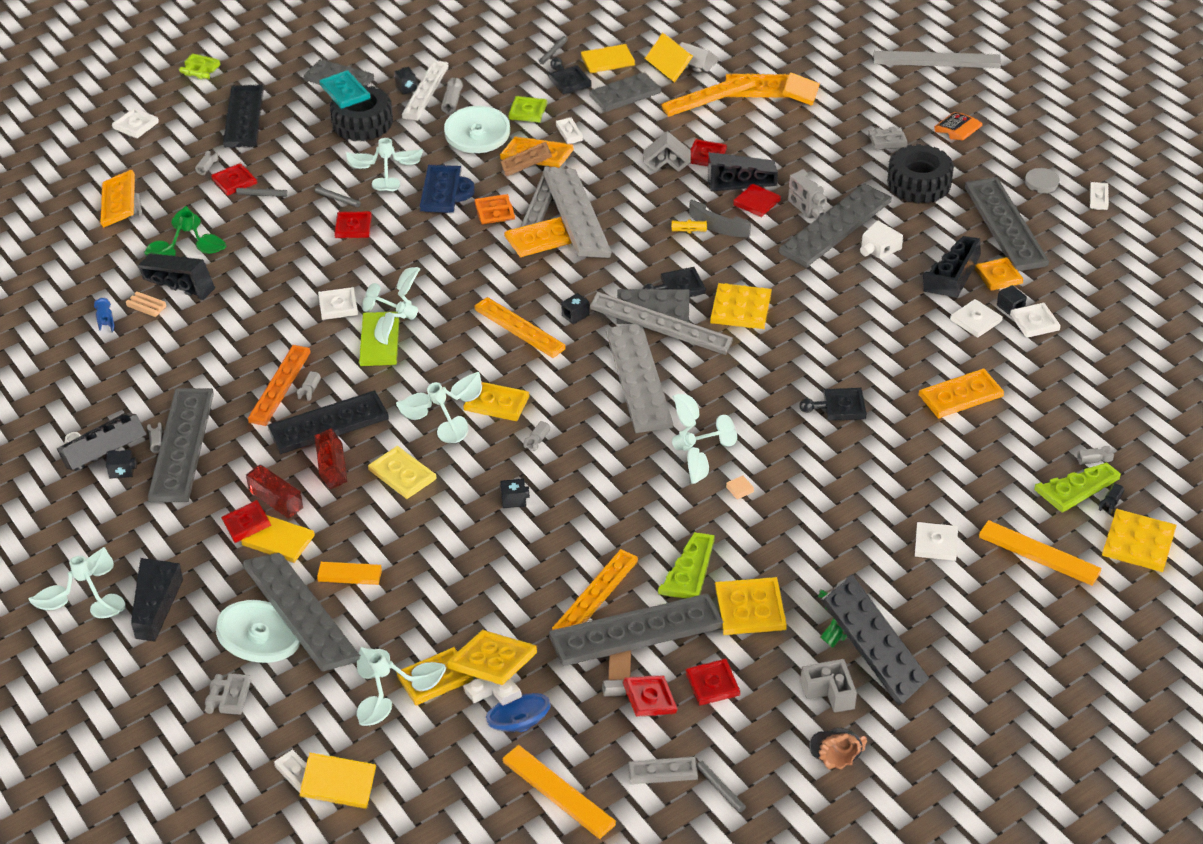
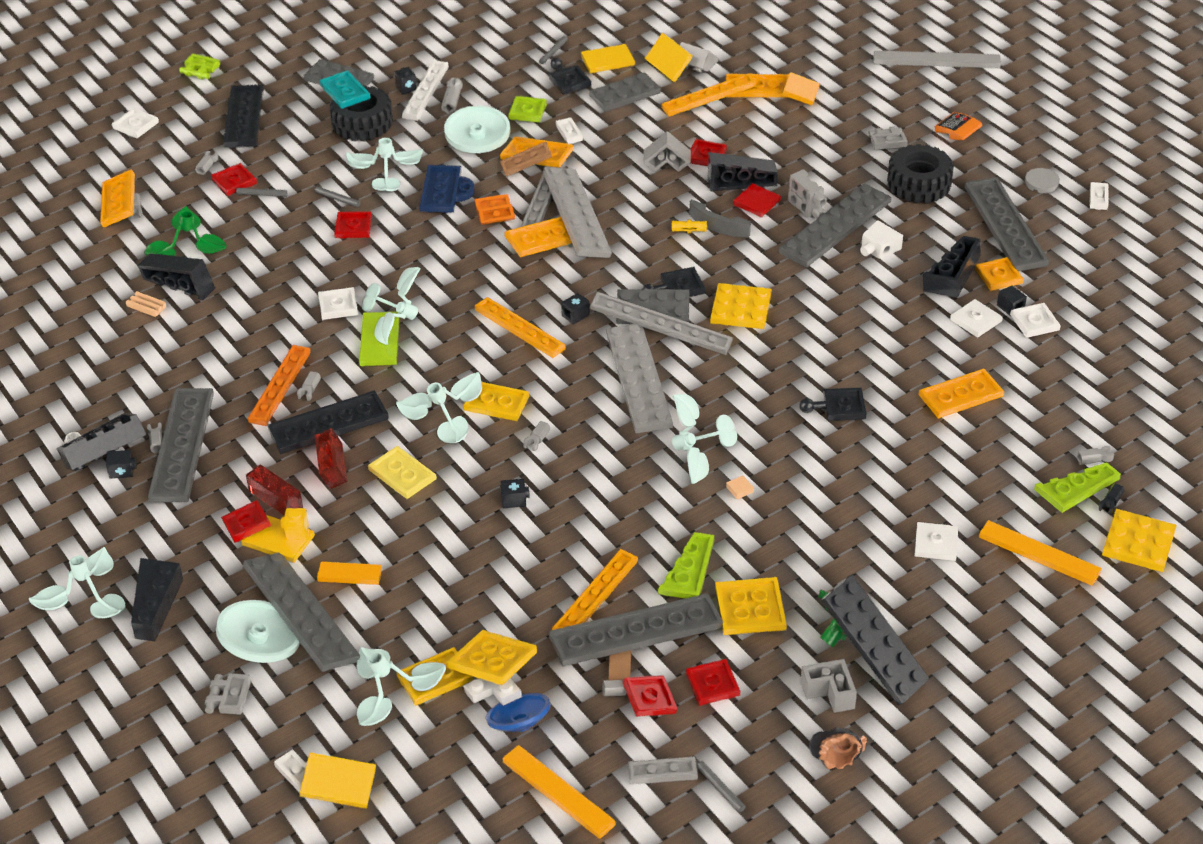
(104, 314): blue piece -> none
(295, 523): none -> yellow brick

